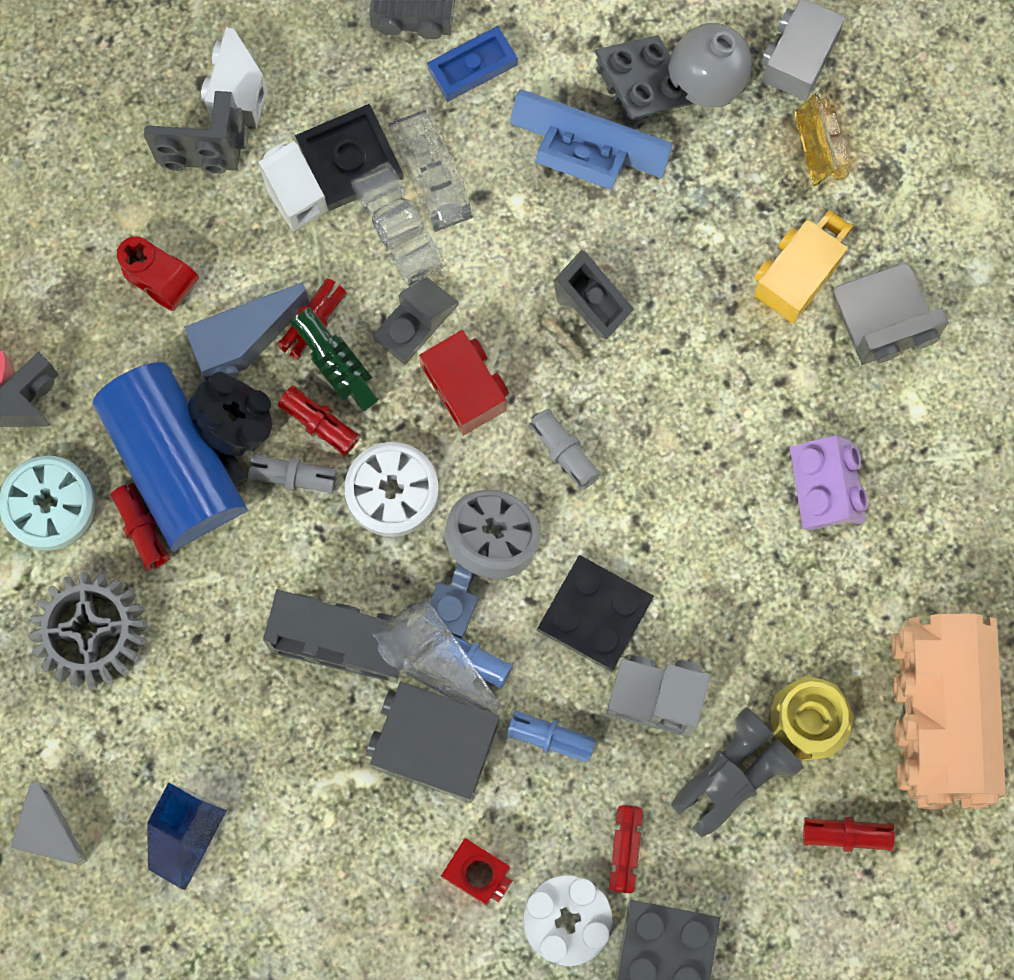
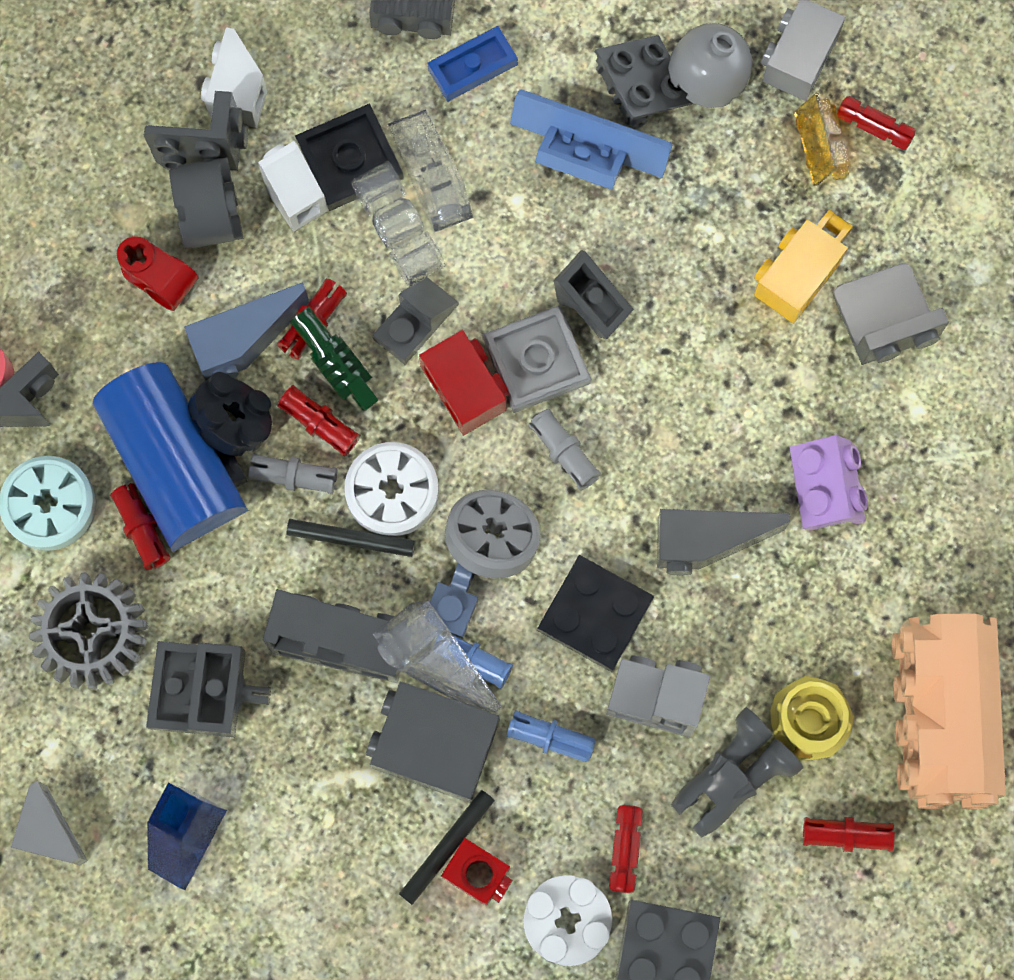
(200, 689): none -> dark grey plate
(205, 203): none -> dark grey brick
(350, 537): none -> pearl dark grey bar
(446, 847): none -> pearl dark grey bar
(537, 358): none -> light grey plate
(703, 537): none -> dark grey slope
(876, 122): none -> red axle

